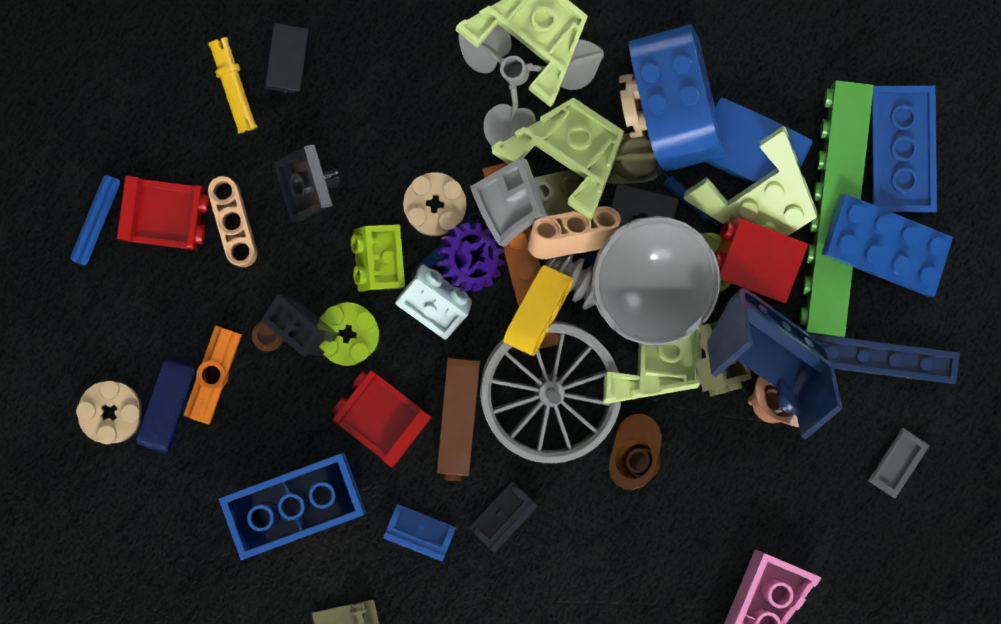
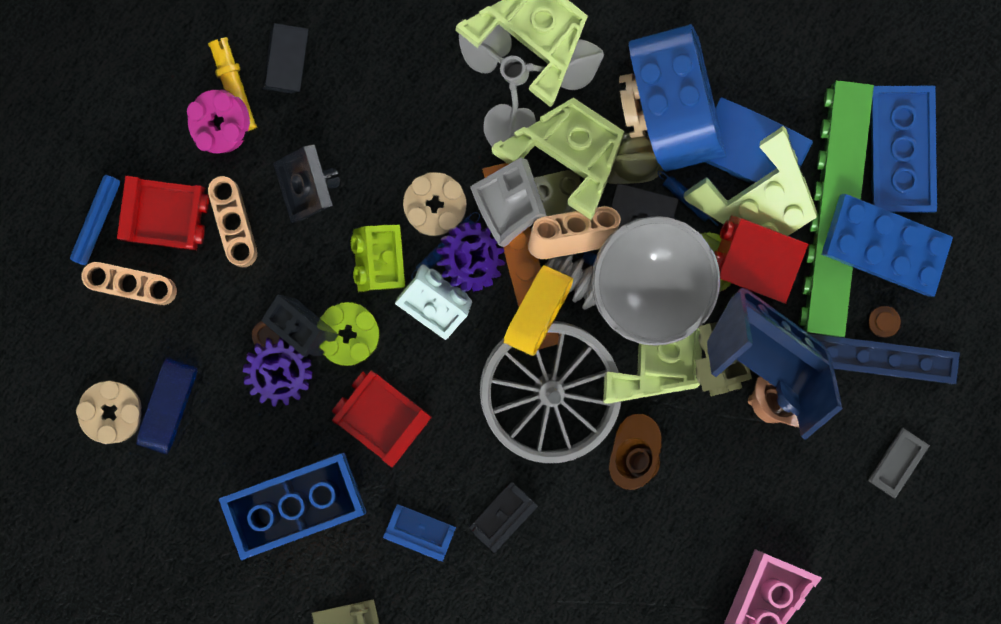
(115, 277): none -> light nougat beam
(202, 127): none -> dark pink plate
(206, 395): orange piece -> none
(265, 366): none -> dark purple gear
(458, 418): reddish brown slope -> none
(884, 321): none -> reddish brown plate

